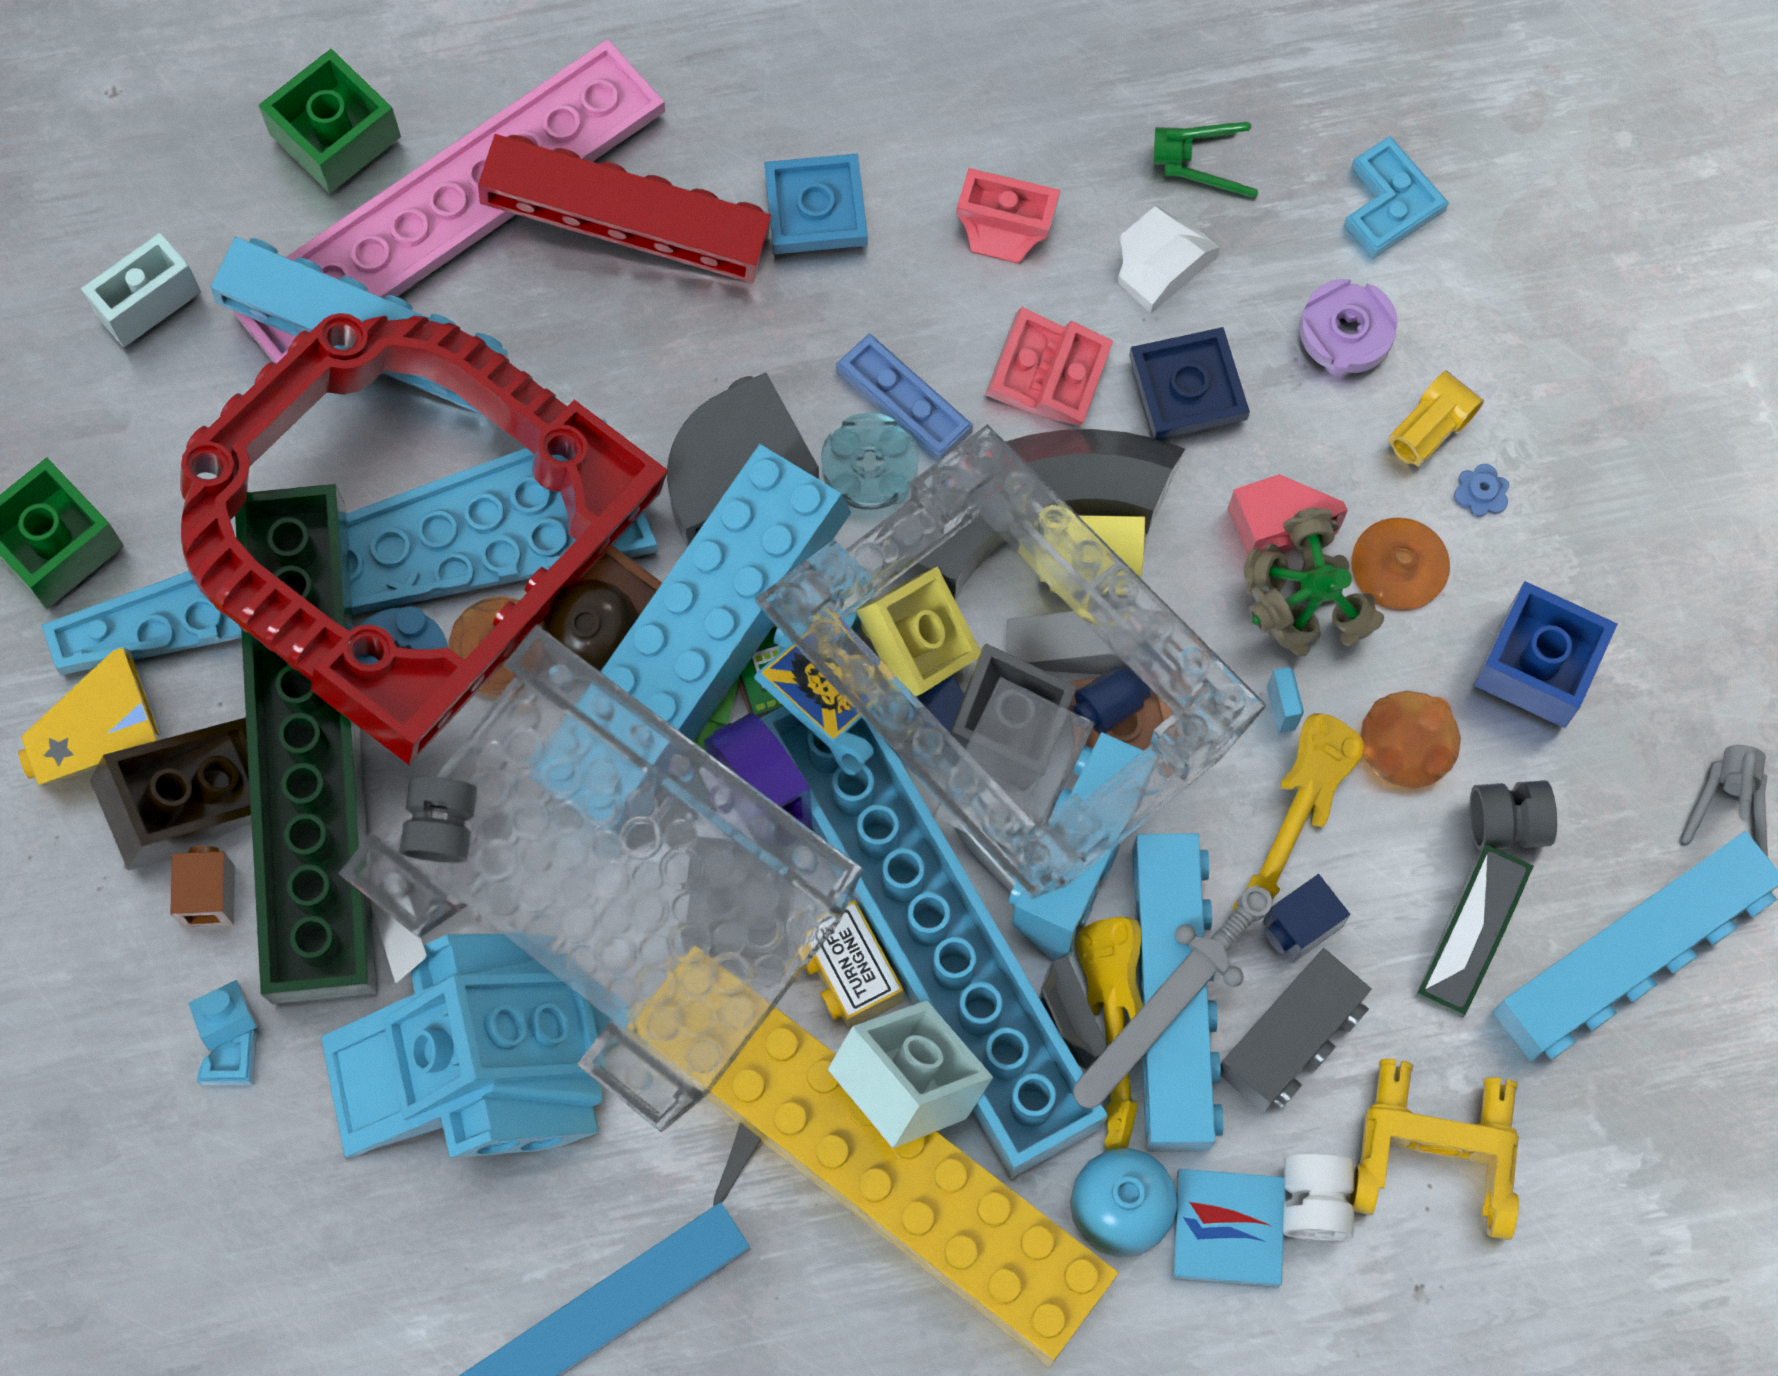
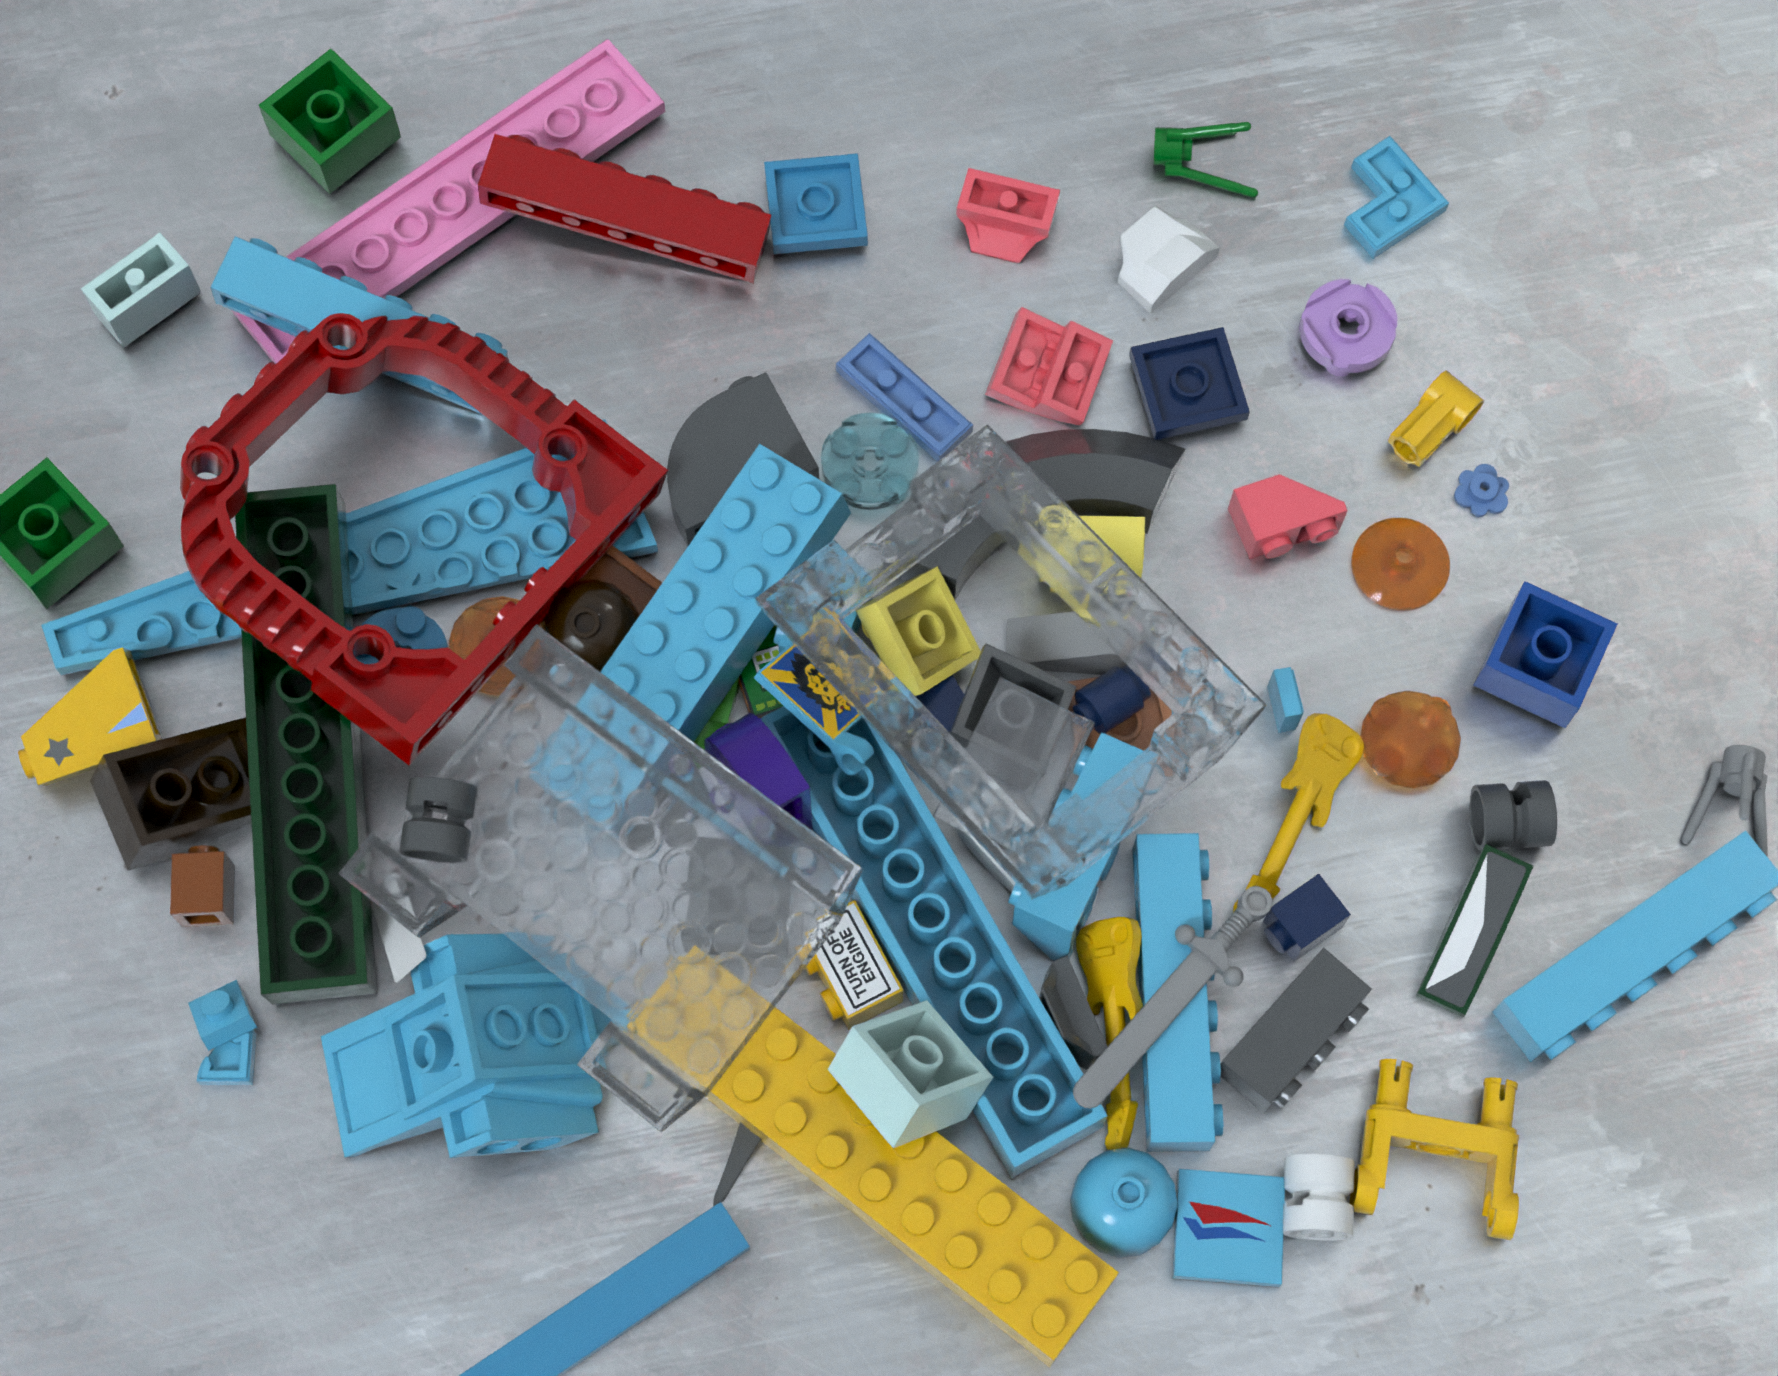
(1318, 581): dark tan plant -> none

